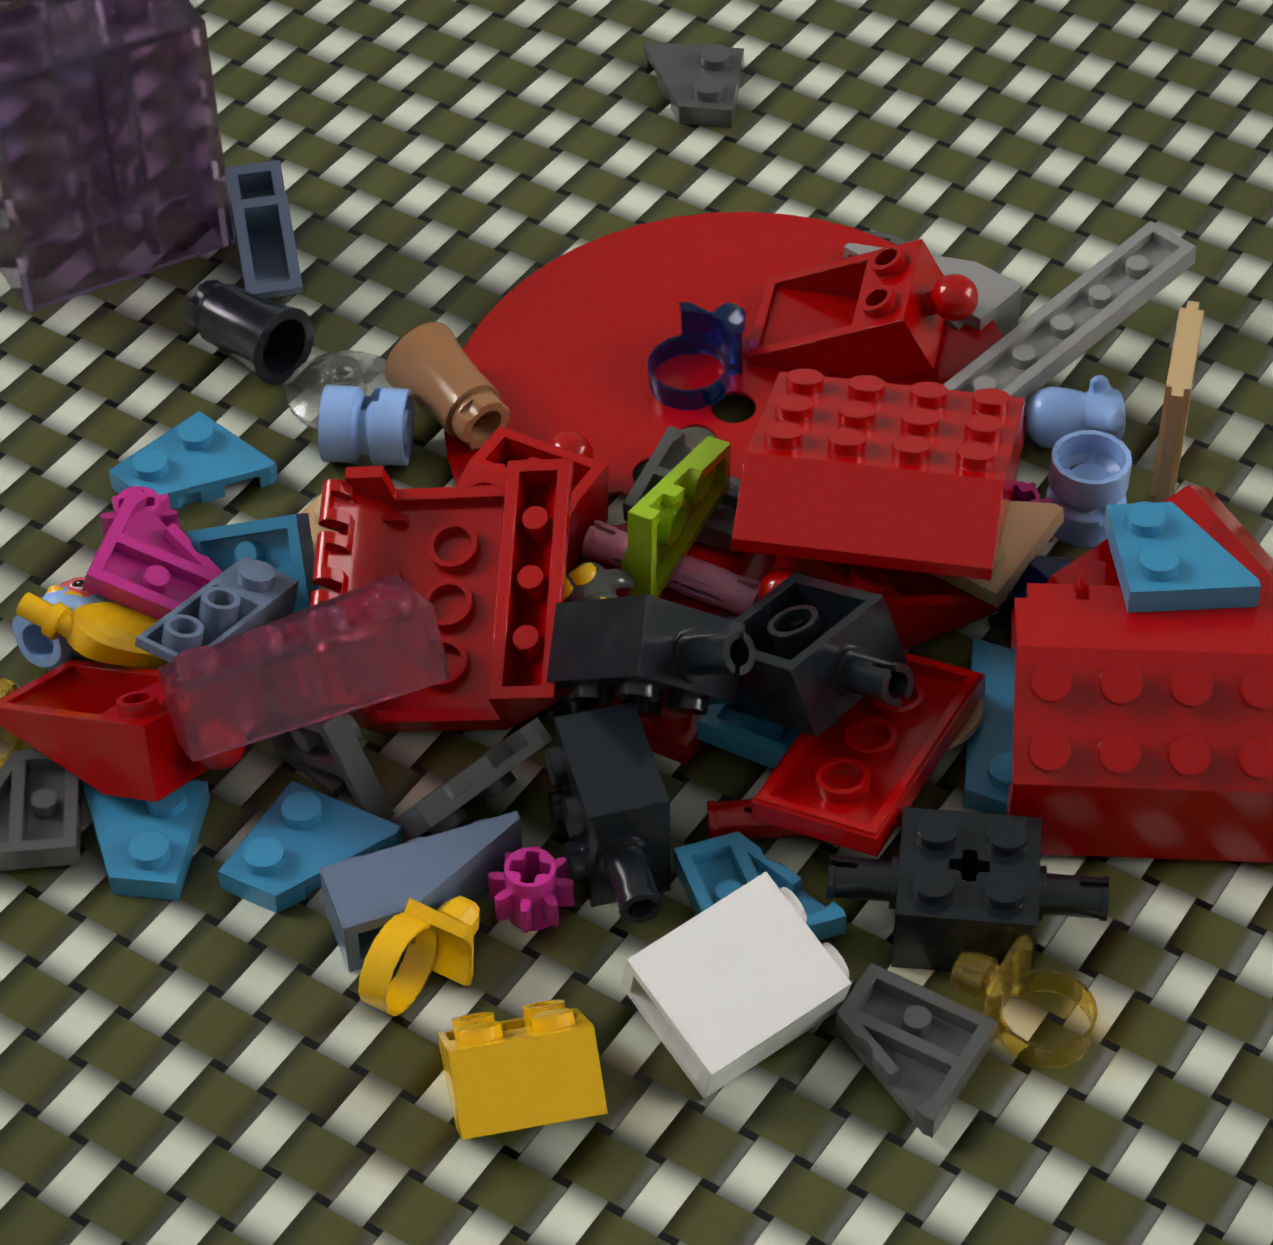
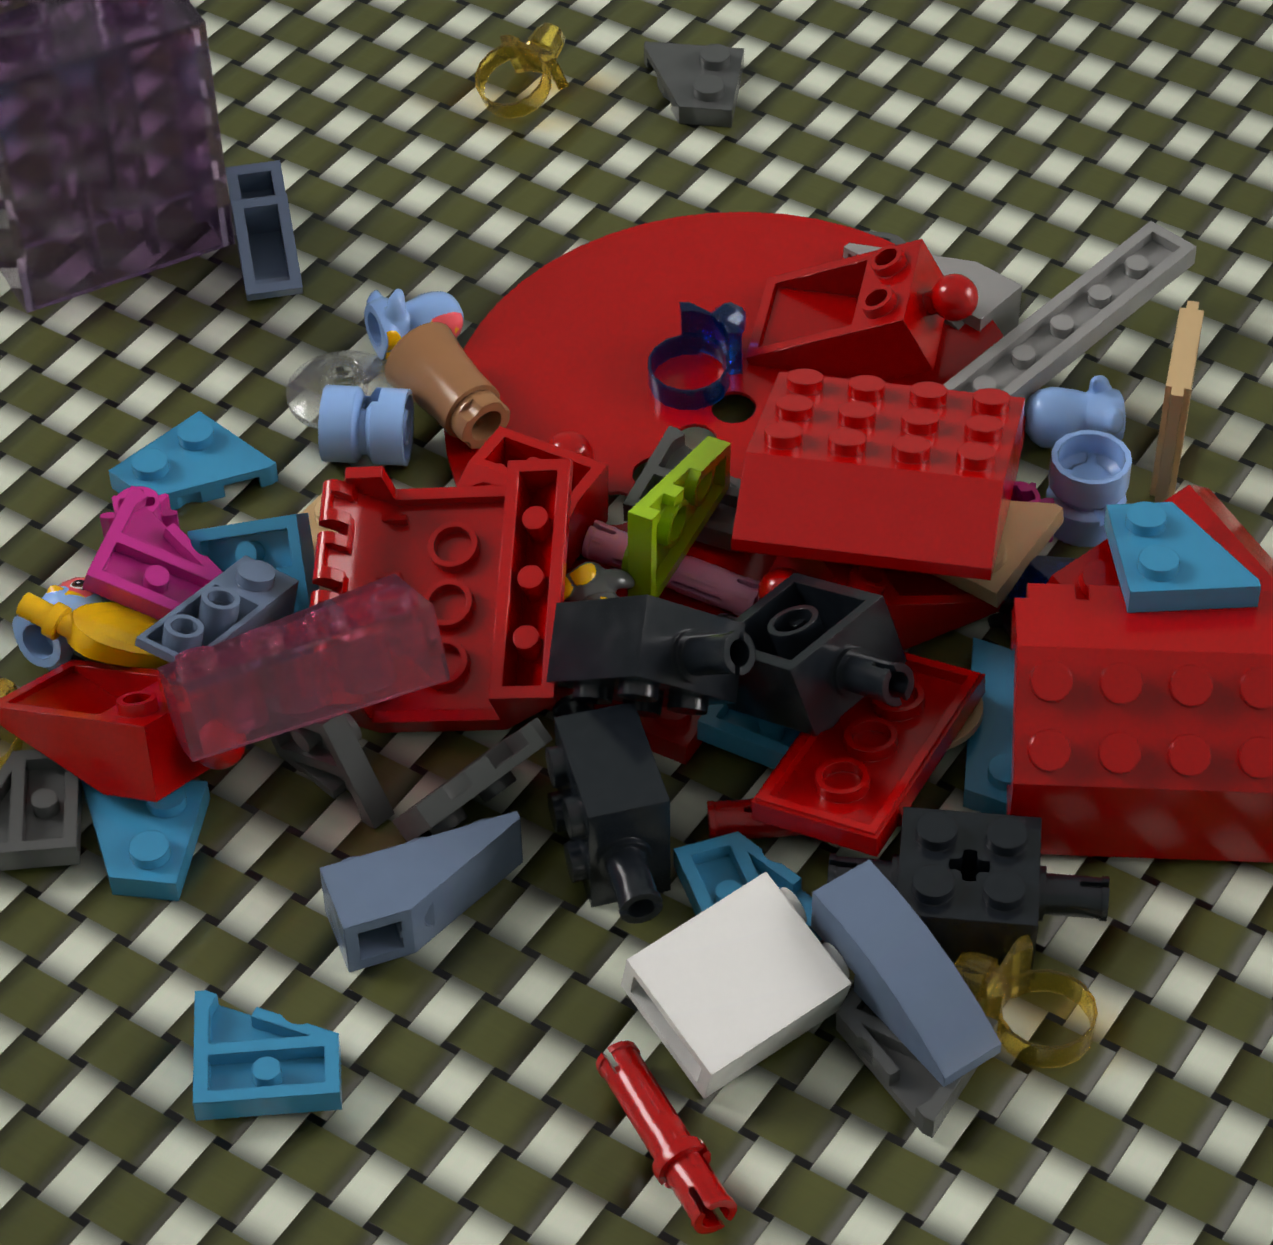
(255, 331): black plant -> none
(261, 1063): none -> dark azure wing
(294, 839): dark azure wing -> none
(393, 318): none -> light blue animal
(434, 942): yellow piece -> none
(522, 1069): yellow slope -> none
(531, 889): dark pink gear -> none
(536, 56): none -> clear yellow piece
(679, 1158): none -> red pin
(903, 972): none -> sand blue slope

